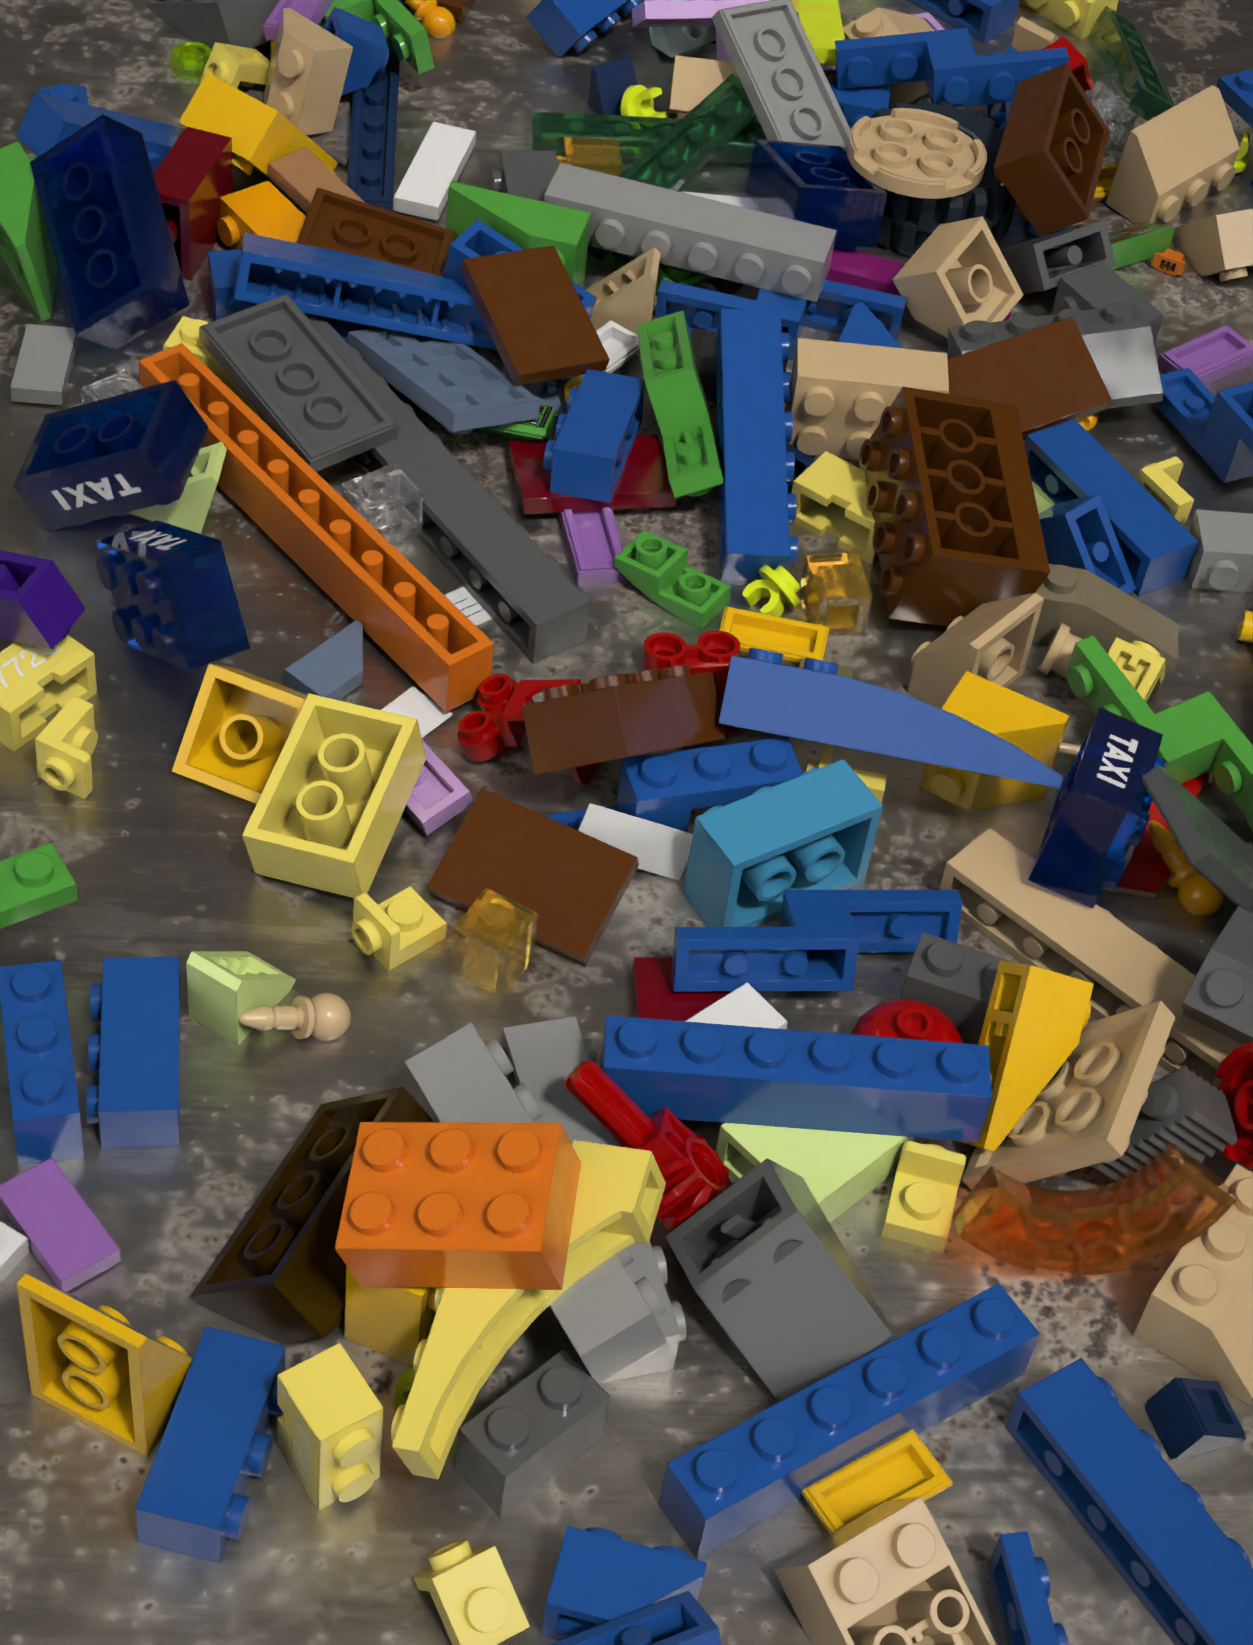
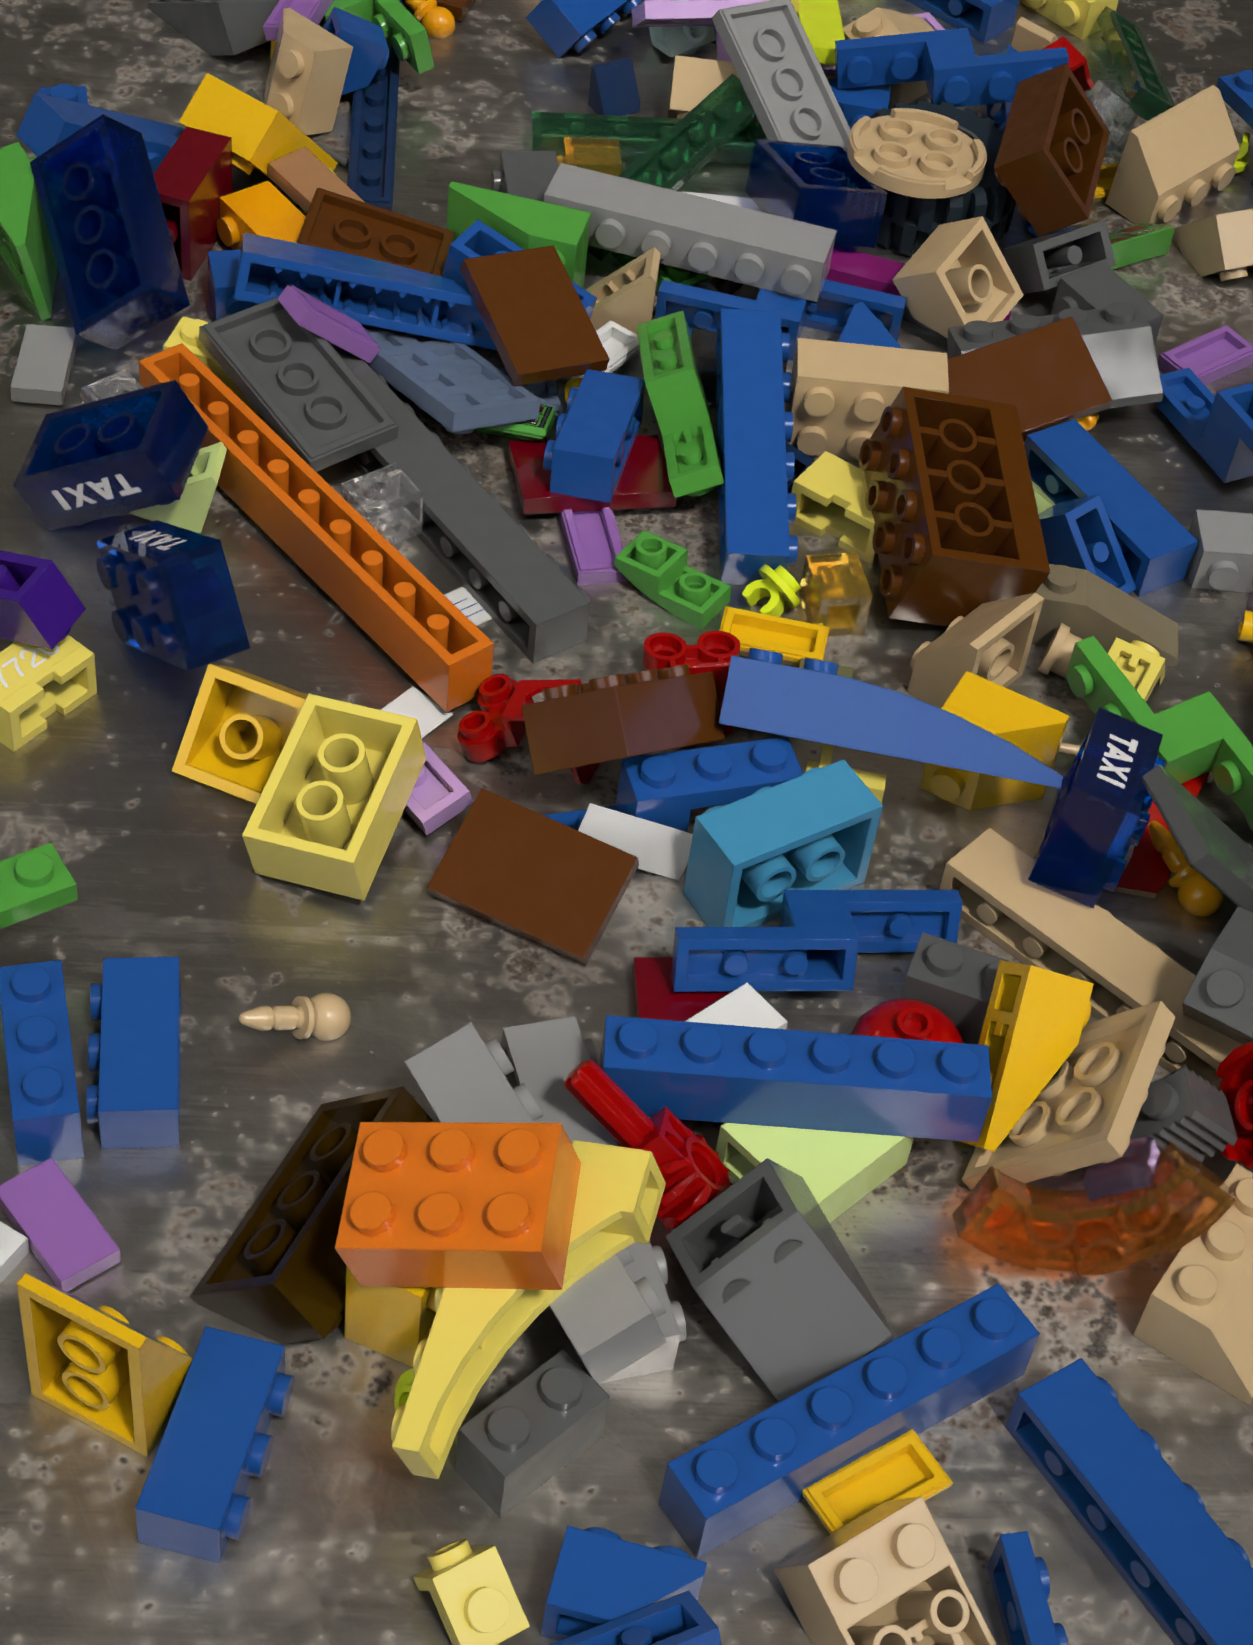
(67, 747): light yellow bracket -> none
(189, 60): clear neon green tile -> none
(228, 984): yellowish green slope -> none
(237, 65): light yellow bracket -> none
(329, 323): none -> medium lavender tile
(330, 1427): light yellow brick -> none
(331, 667): sand blue tile -> none
(396, 927): light yellow bracket -> none
(433, 168): white tile -> none
(494, 942): clear yellow brick -> none
(639, 102): neon yellow plate -> none
(923, 1195): light yellow bracket -> none
(1125, 1174): none -> tile
(1161, 482): light yellow bracket -> none
(1169, 262): orange piece -> none
(1193, 1418): dark blue slope -> none

